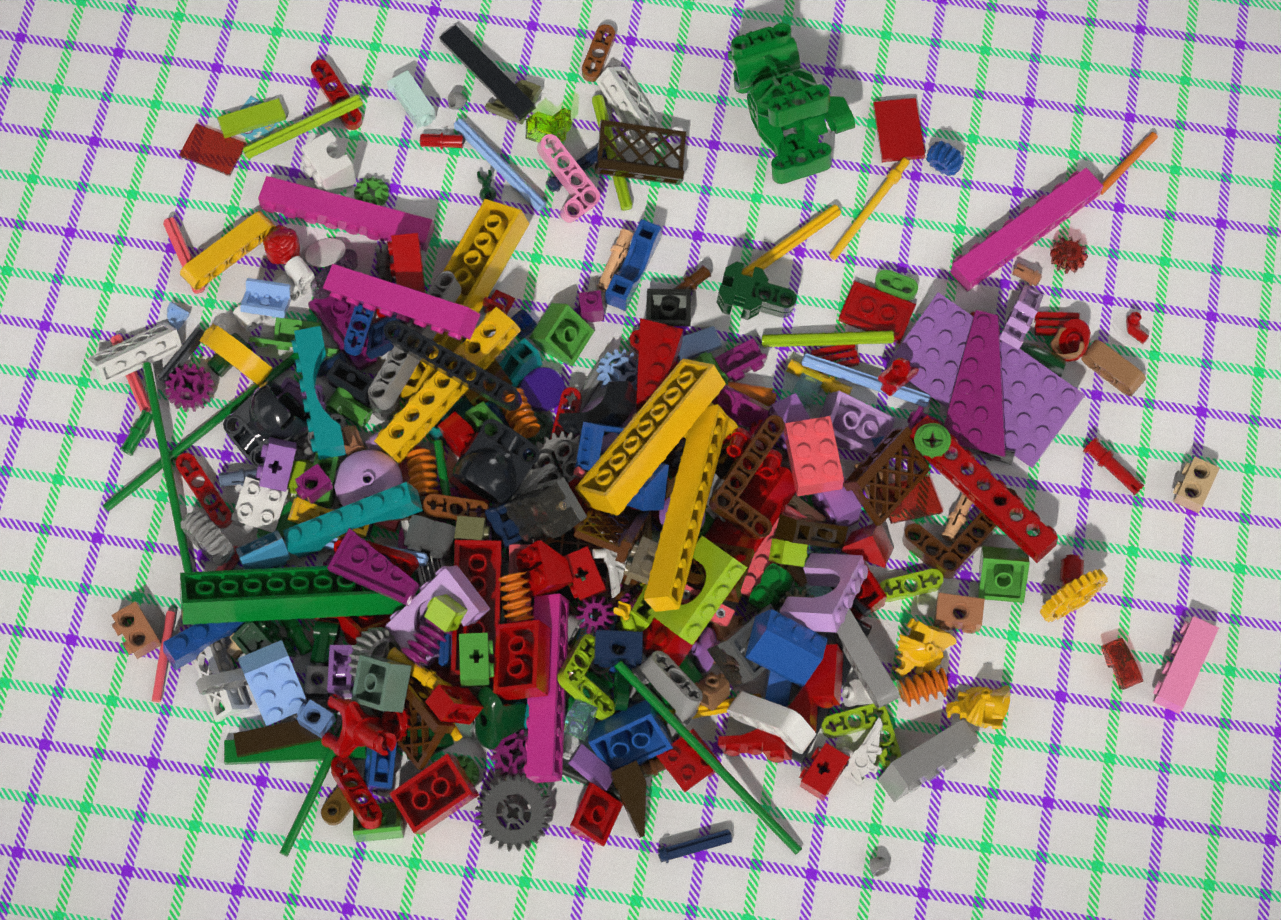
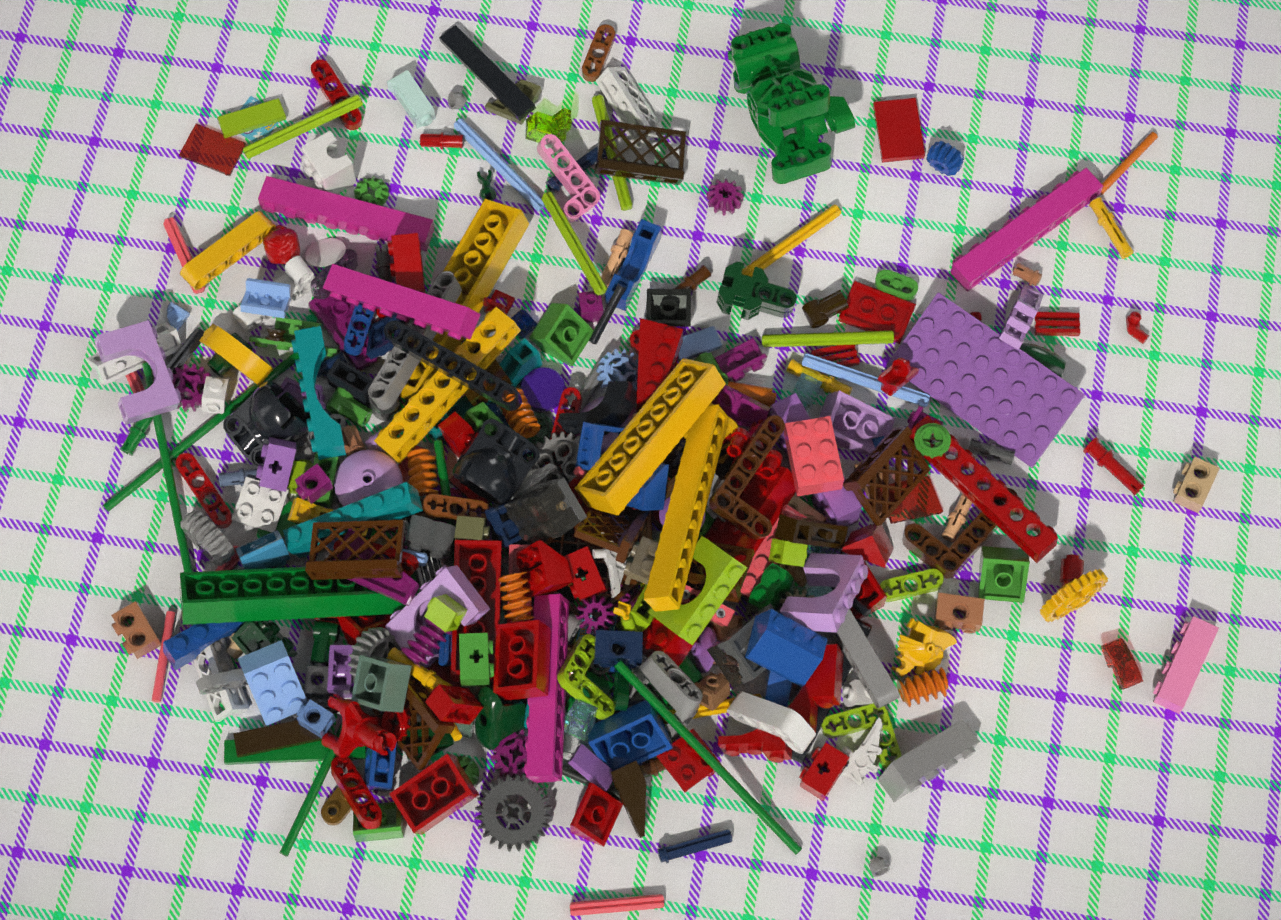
(141, 342): none -> lavender arch
(214, 395): none -> white bracket
(275, 334): none -> dark brown bush
(296, 633): green pin -> none
(358, 568): none -> reddish brown fence
(574, 243): none -> lime axle
(607, 313): none -> black bar
(617, 905): none -> coral axle
(727, 189): none -> magenta gear
(821, 310): none -> dark brown piece
(892, 178): yellow bar -> none
(977, 398): magenta wing -> none
(982, 706): yellow helmet -> none
(1062, 260): clear red gear -> none
(1071, 340): red piece -> none
(1107, 220): none -> yellow pin
(1113, 368): medium nougat beam -> none

